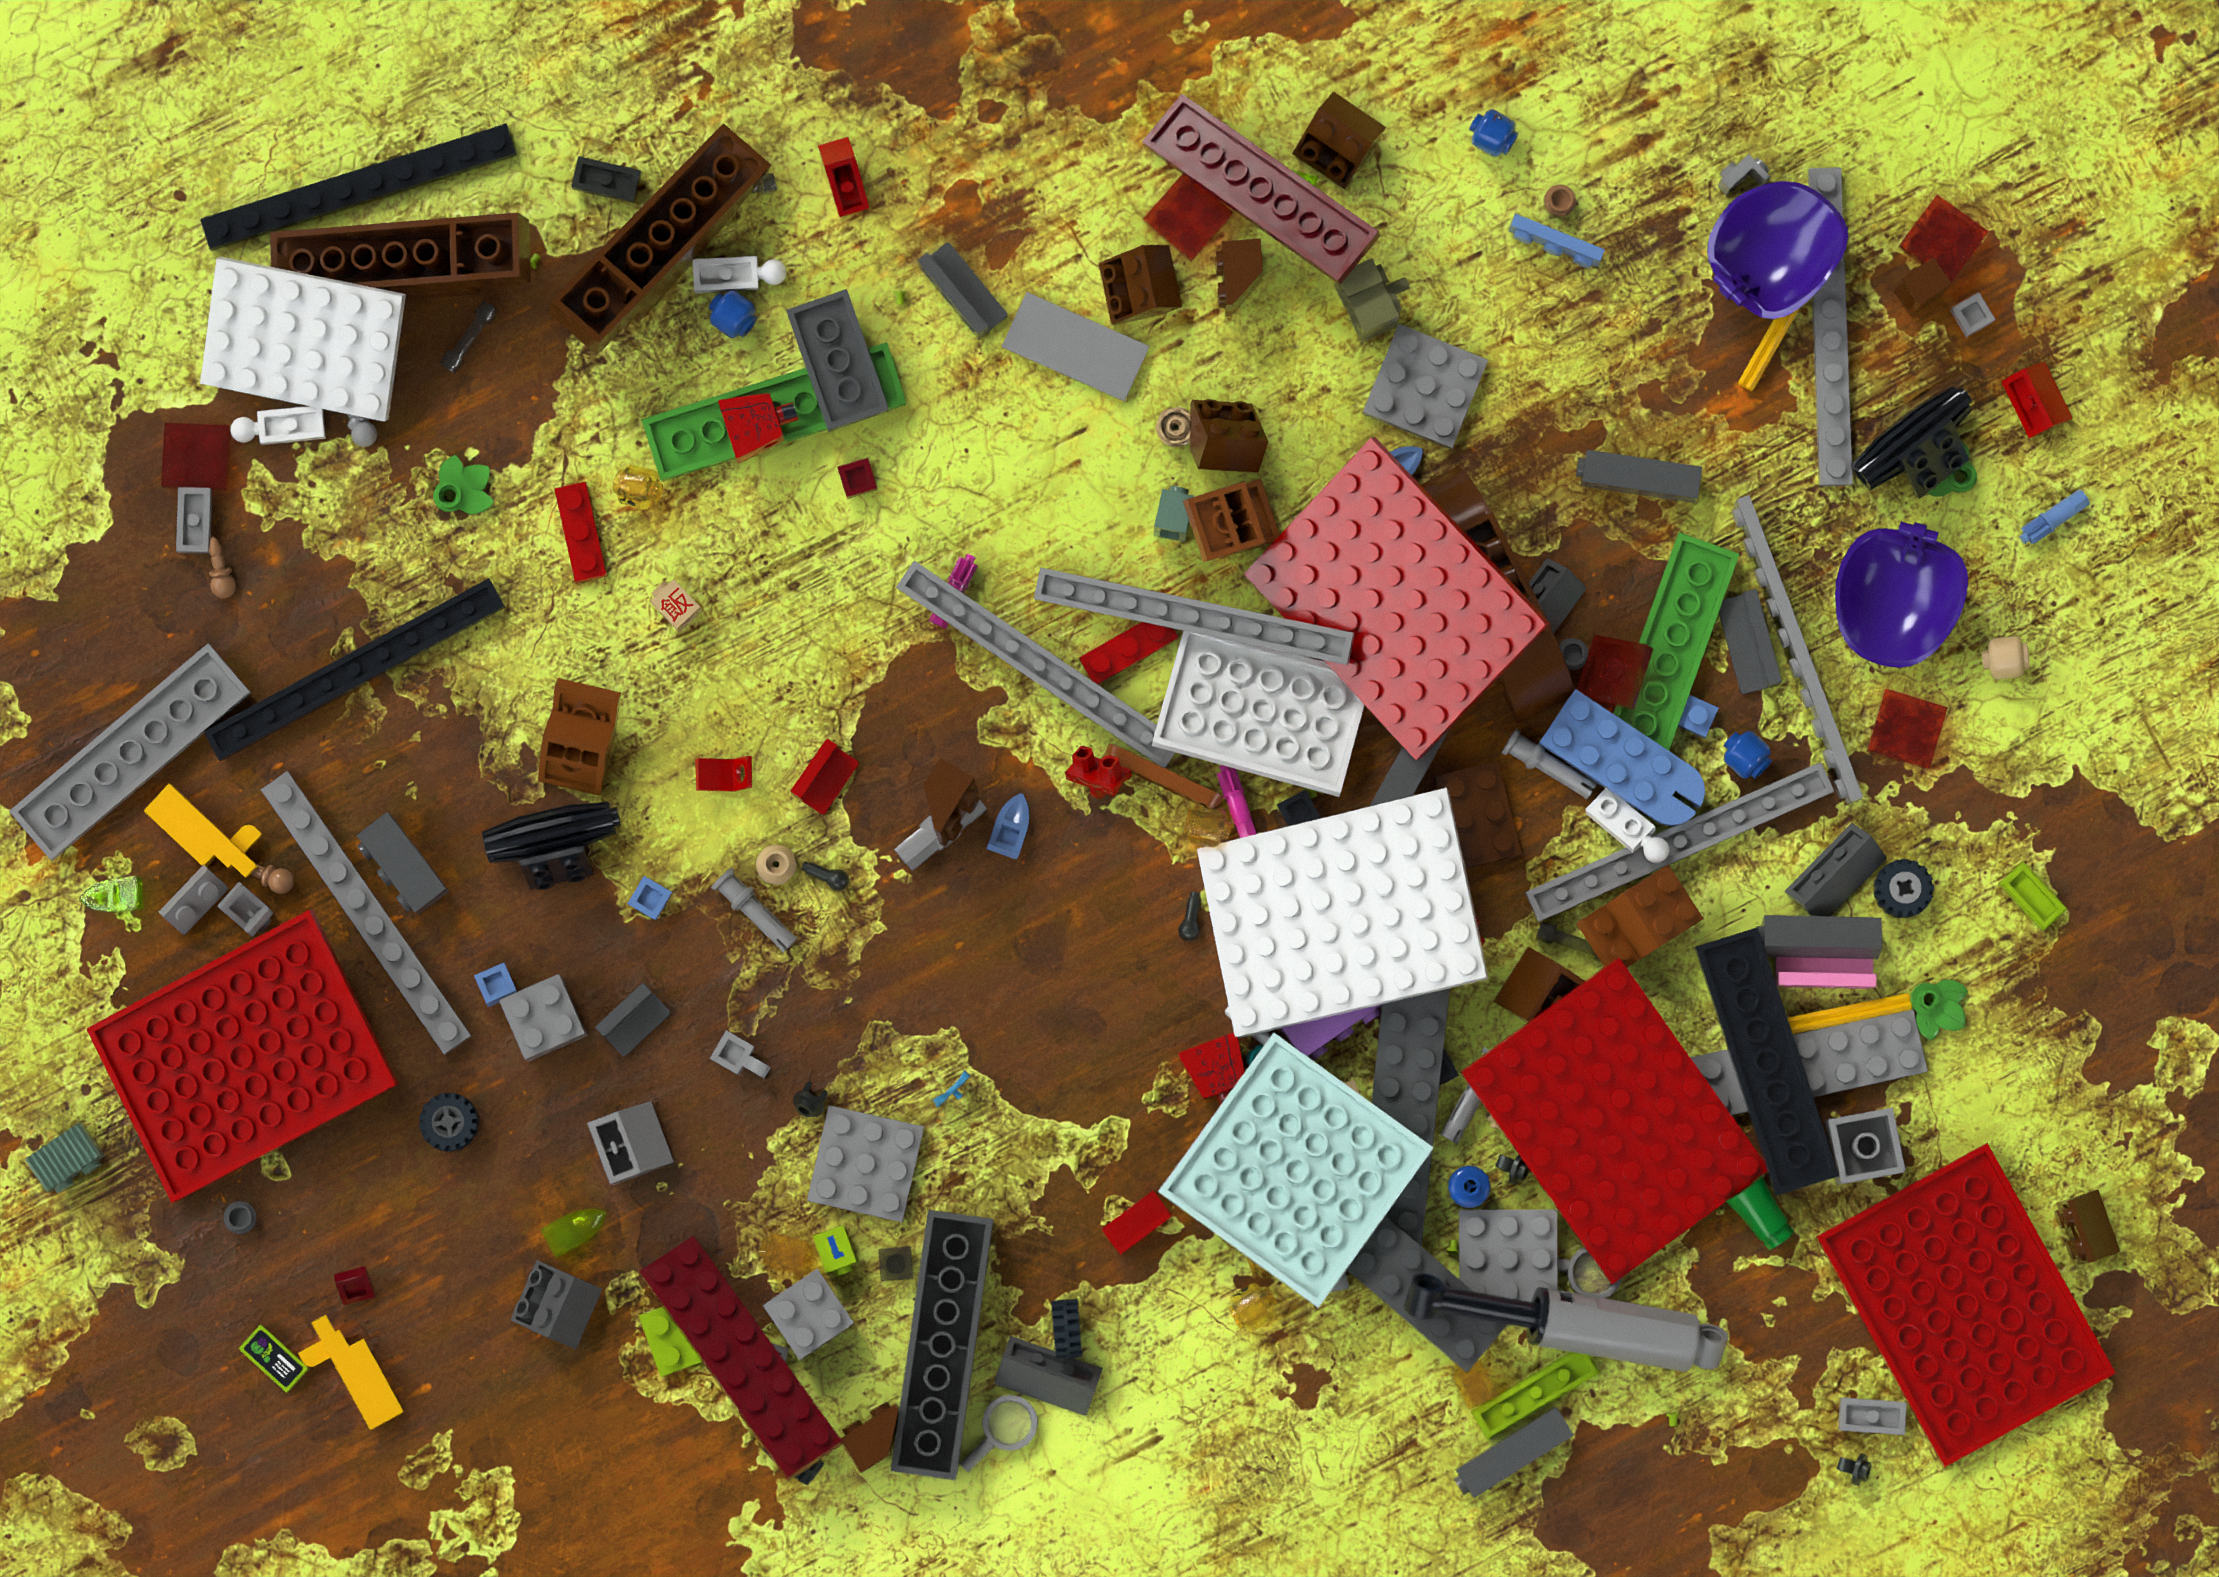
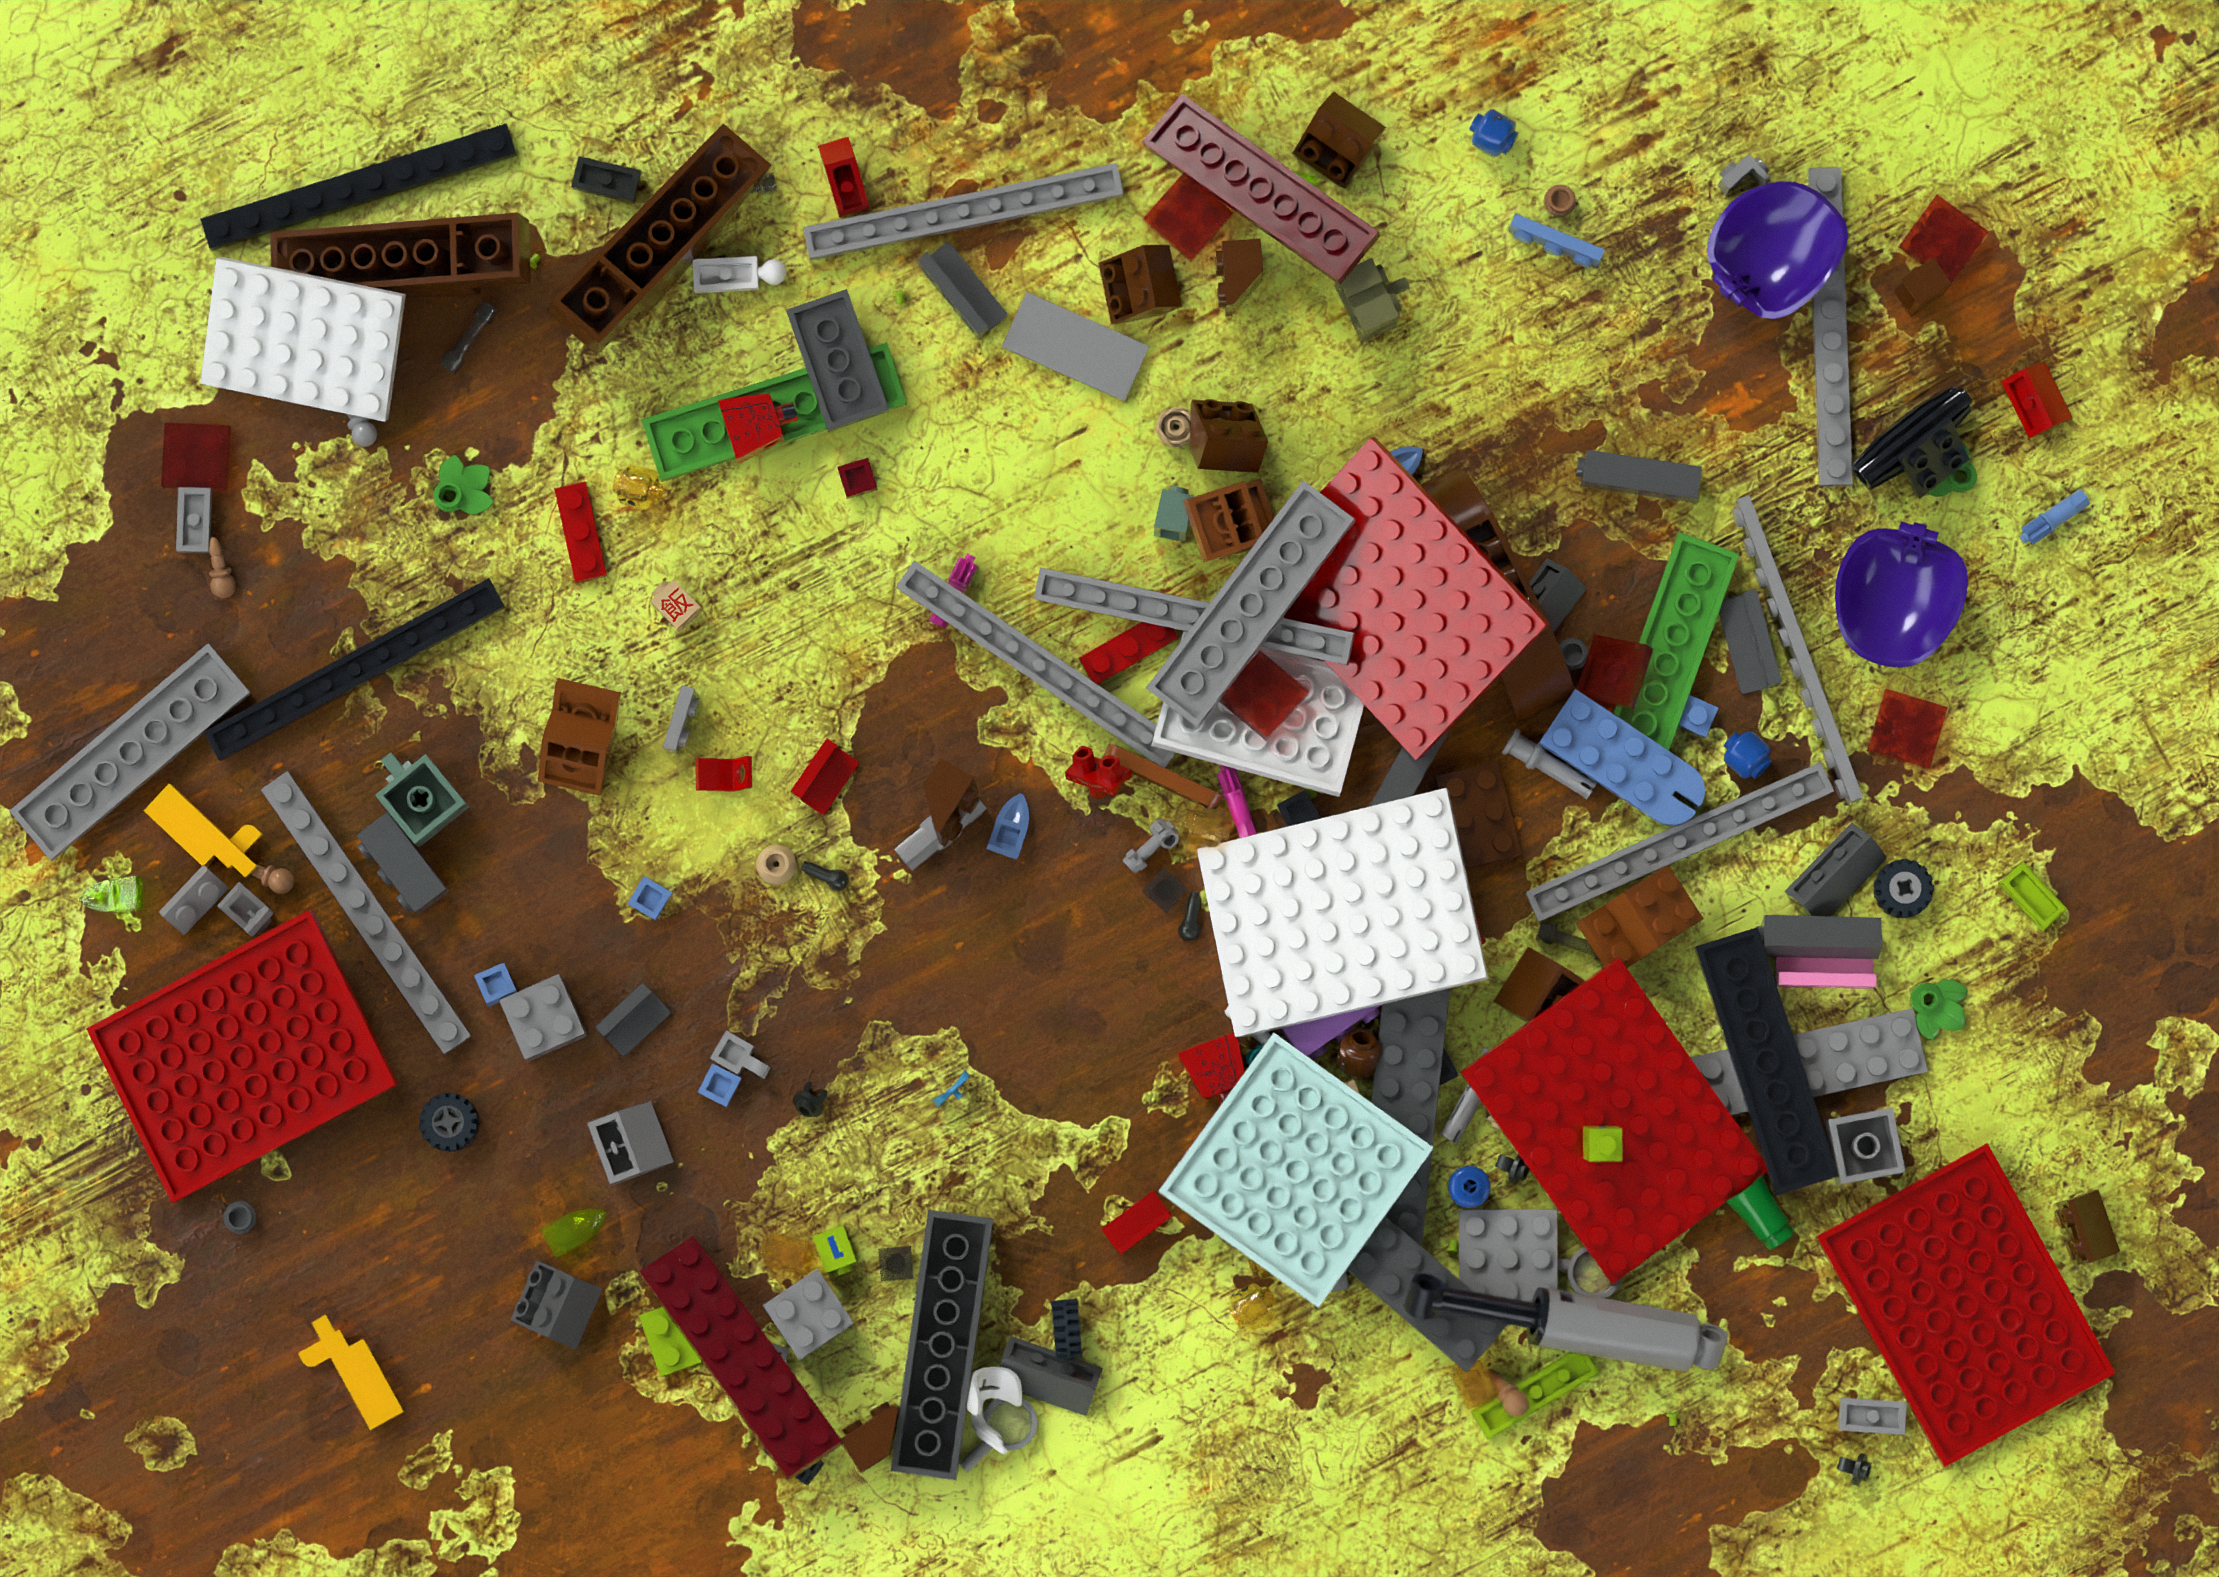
(65, 1158): sand green brick -> none
(274, 1358): tile -> none
(281, 426): white plate -> none
(354, 1285): dark red plate -> none
(406, 784): none -> sand green hinge
(552, 842): black plate -> none
(678, 733): none -> light grey plate
(719, 1085): none -> medium blue plate
(732, 314): blue head -> none
(744, 900): light grey pin -> none
(865, 1163): light grey plate -> none
(963, 211): none -> light grey plate
(1007, 1388): none -> white helmet
(1163, 835): none -> light grey bar
(1164, 890): none -> clear smoke plate
(1250, 604): none -> light grey plate
(1264, 695): none -> clear red plate
(1358, 1053): none -> reddish brown head
(1425, 386): light grey plate -> none
(1512, 1453): dark grey brick -> none
(1513, 1400): none -> medium nougat bar
(1602, 1143): none -> lime brick
(1627, 826): white plate -> none
(1765, 351): yellow axle -> none
(1849, 1013): yellow axle -> none
(1972, 315): light grey plate -> none
(2006, 657): tan head -> none

